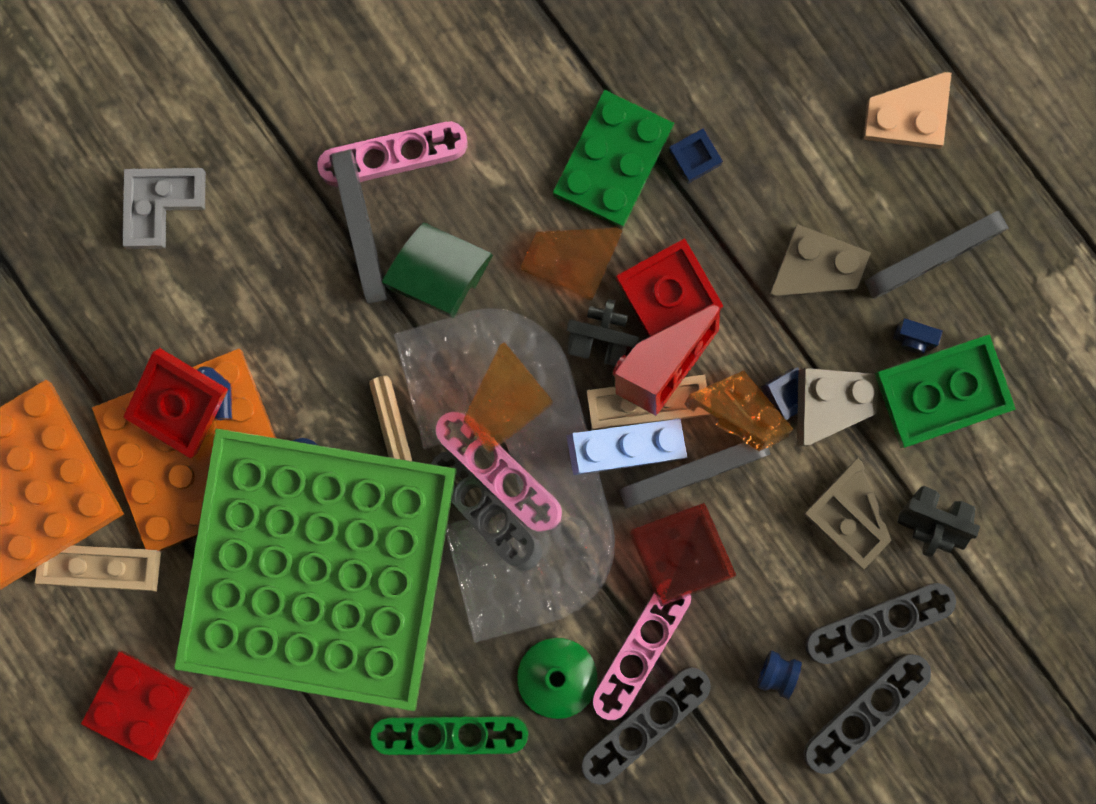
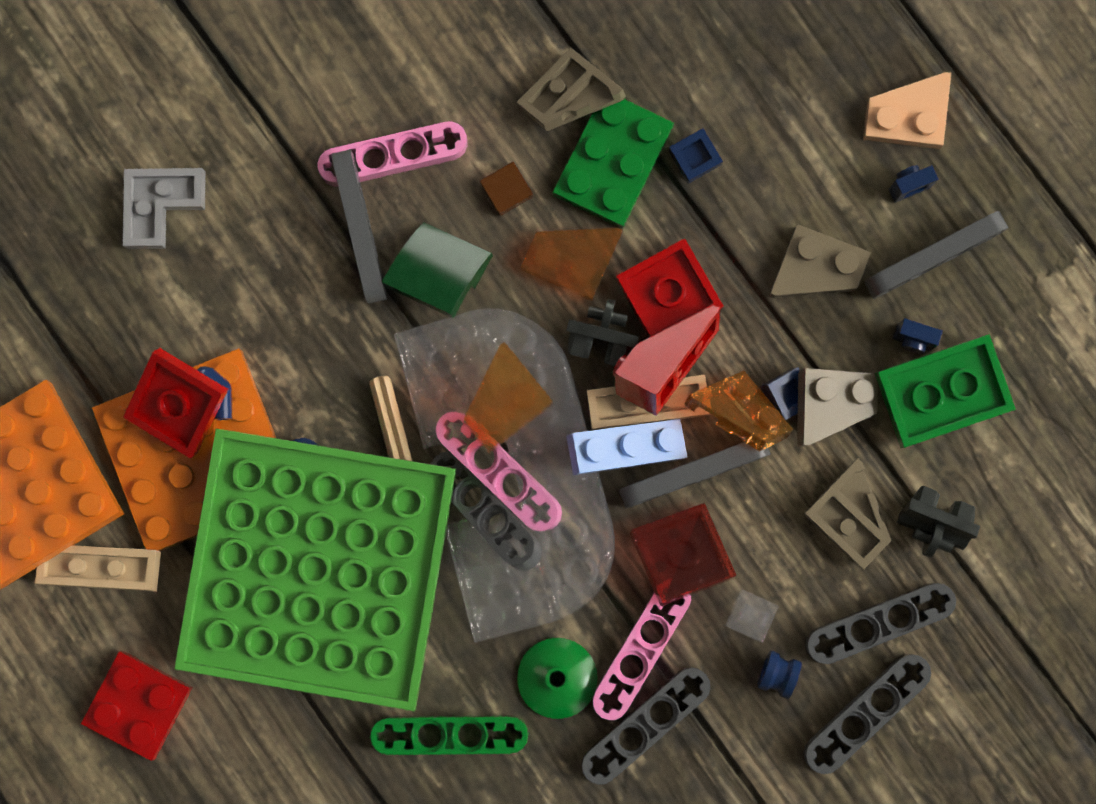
(506, 188): none -> reddish brown tile
(569, 92): none -> dark tan wing
(751, 615): none -> clear tile
(912, 181): none -> dark blue plate

